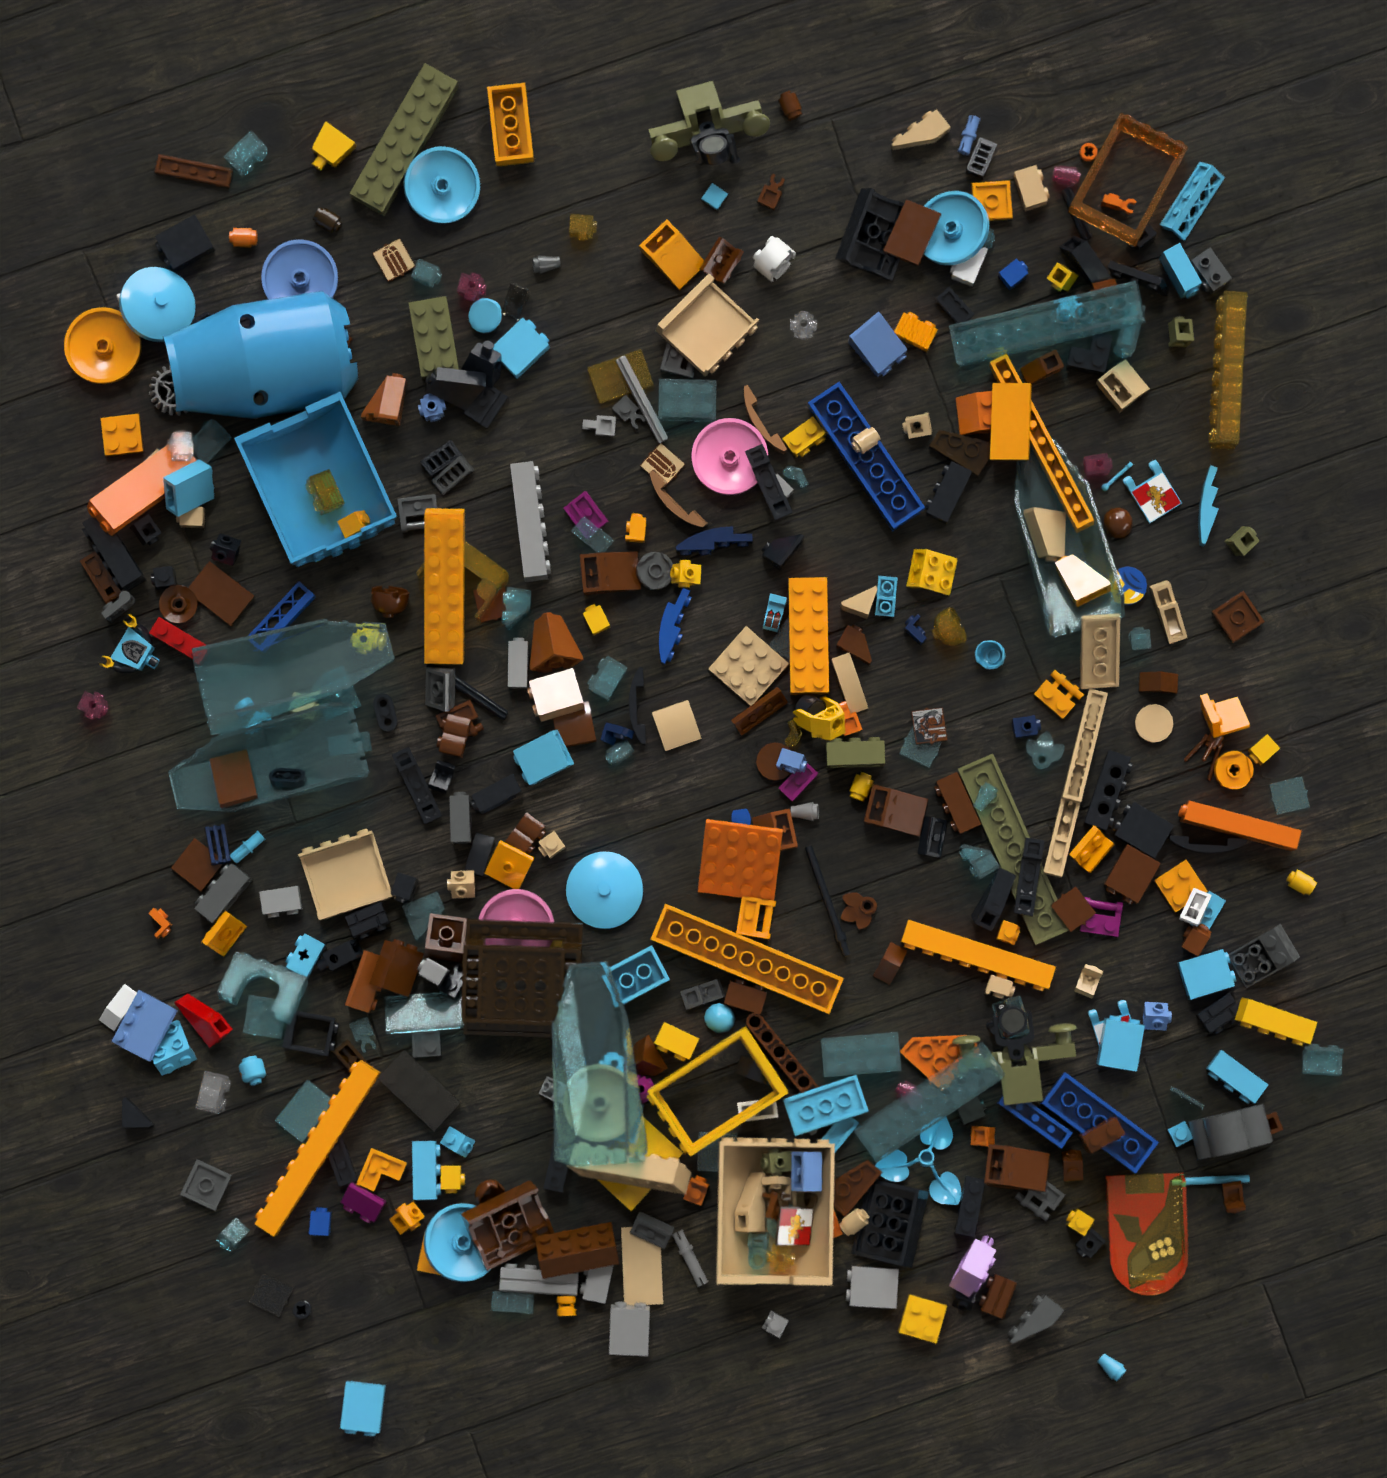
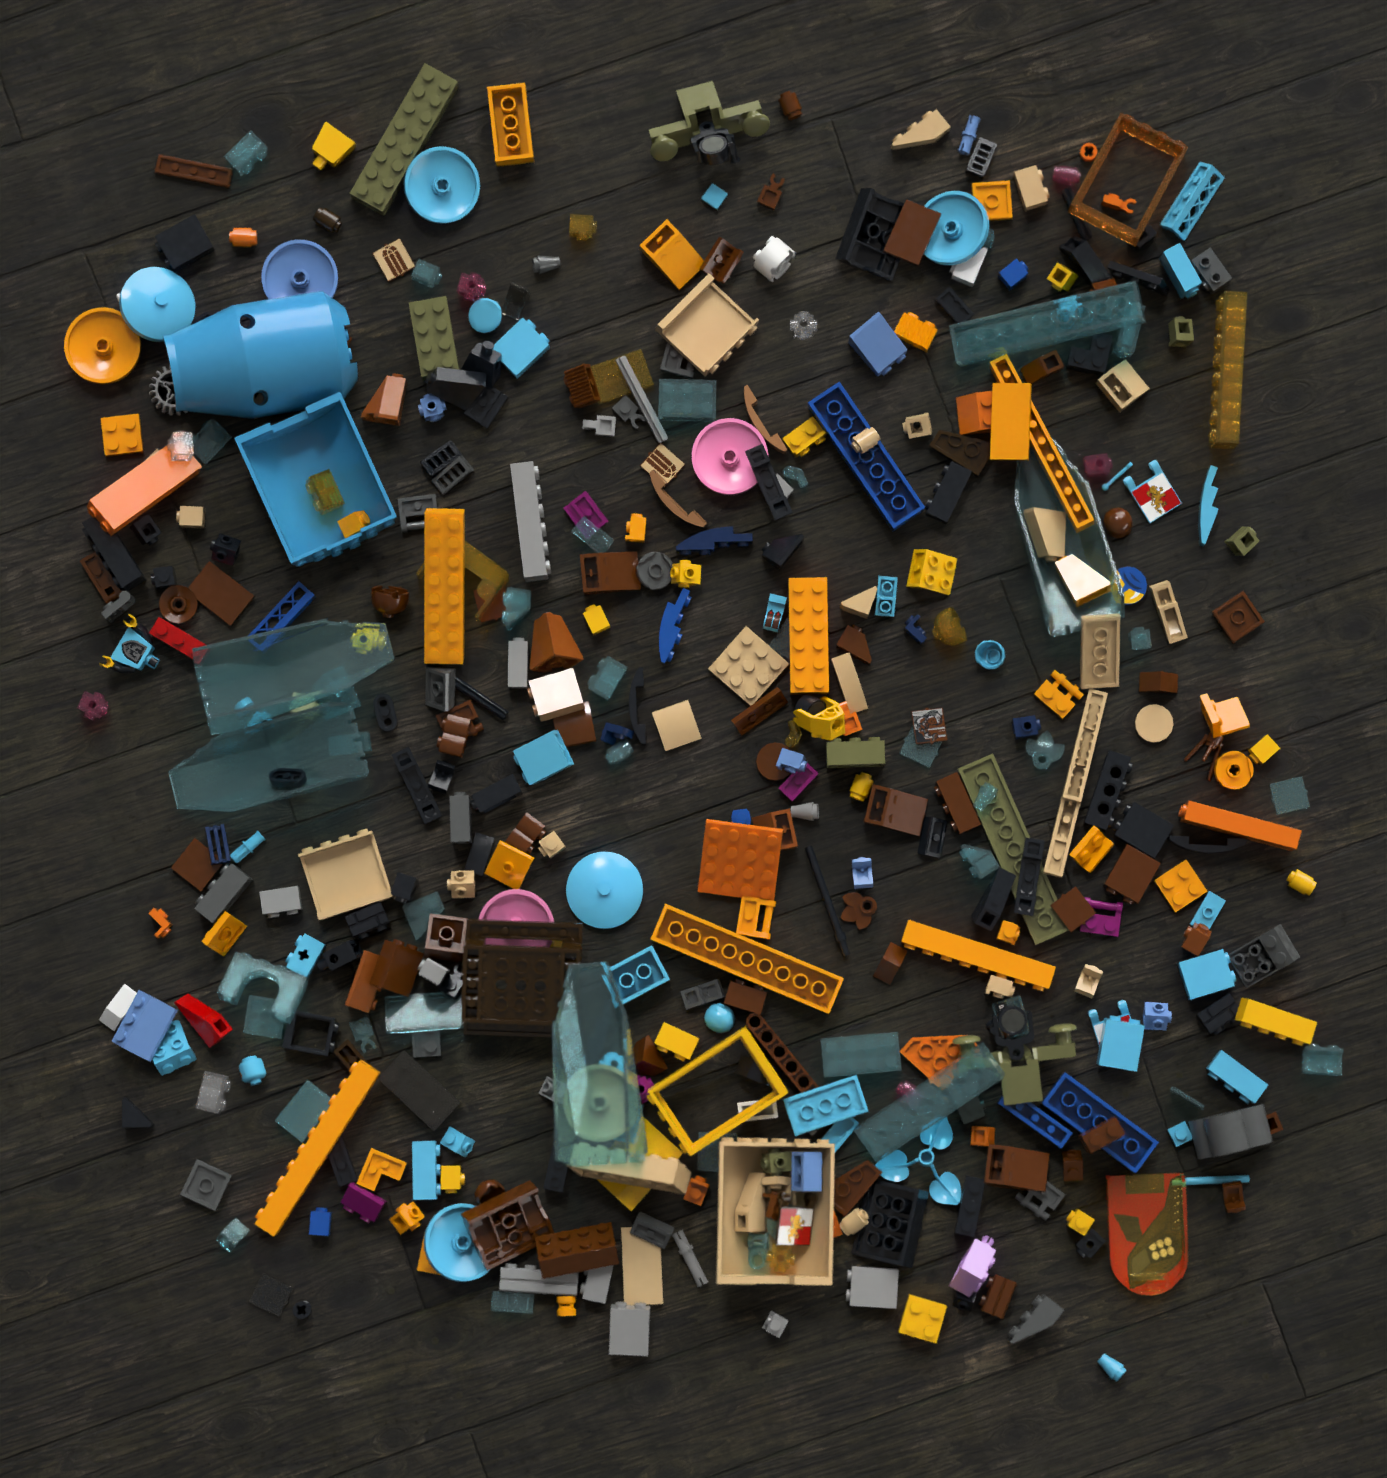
(188, 487): medium azure brick -> none
(233, 778): reddish brown tile -> none
(362, 1408): medium azure brick -> none
(581, 386): none -> reddish brown brick
(862, 873): none -> medium blue bracket
(1195, 907): white slope -> none

